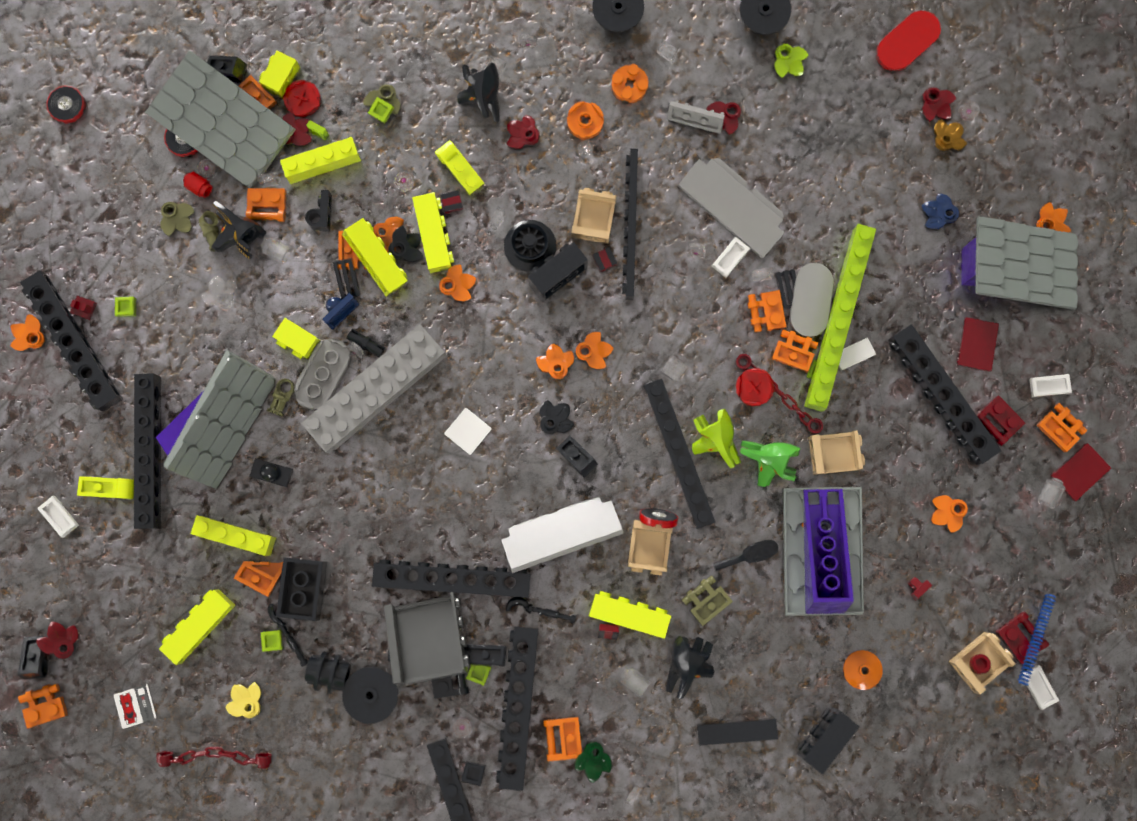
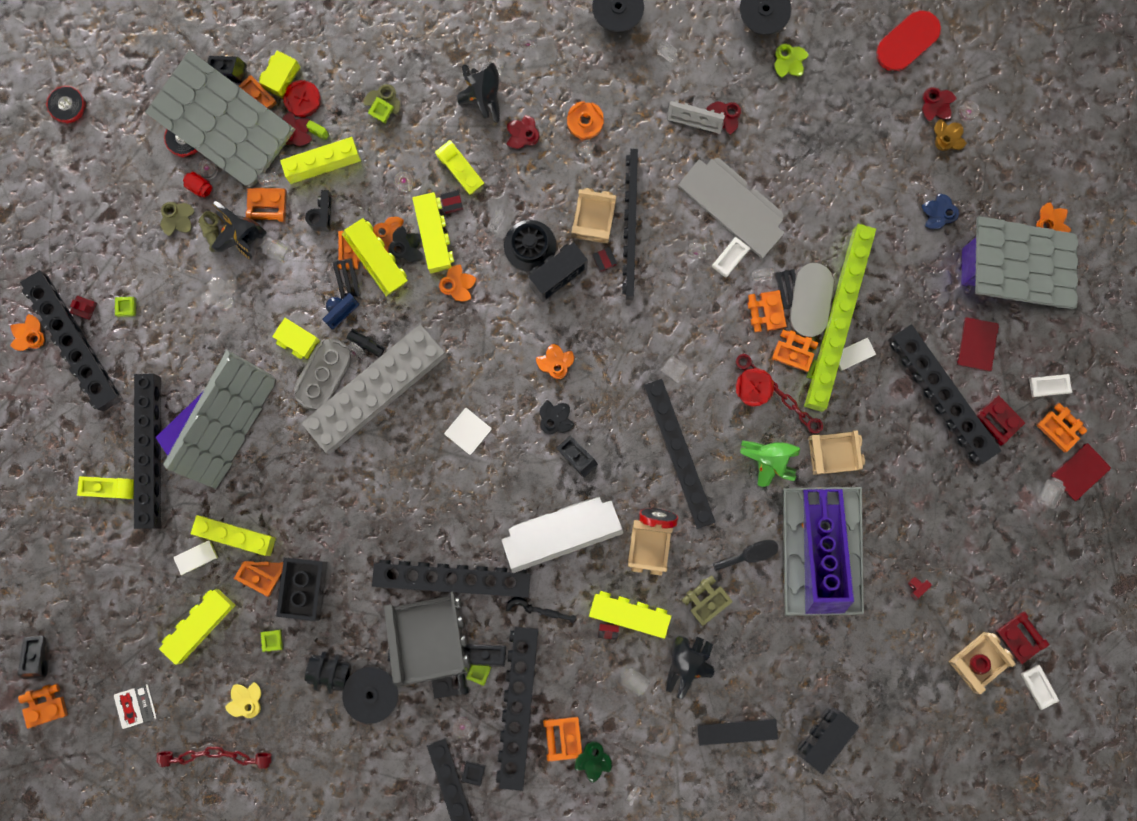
(57, 637): dark red plate -> none
(58, 516): white tile -> none
(195, 557): none -> white tile
(271, 472): black tile -> none
(280, 398): olive connector -> none
(290, 640): black piece -> none
(597, 350): orange plate -> none
(632, 73): orange plate -> none
(717, 438): lime piece -> none
(853, 666): orange dish -> none
(946, 514): orange plate -> none
(1038, 639): blue piece -> none

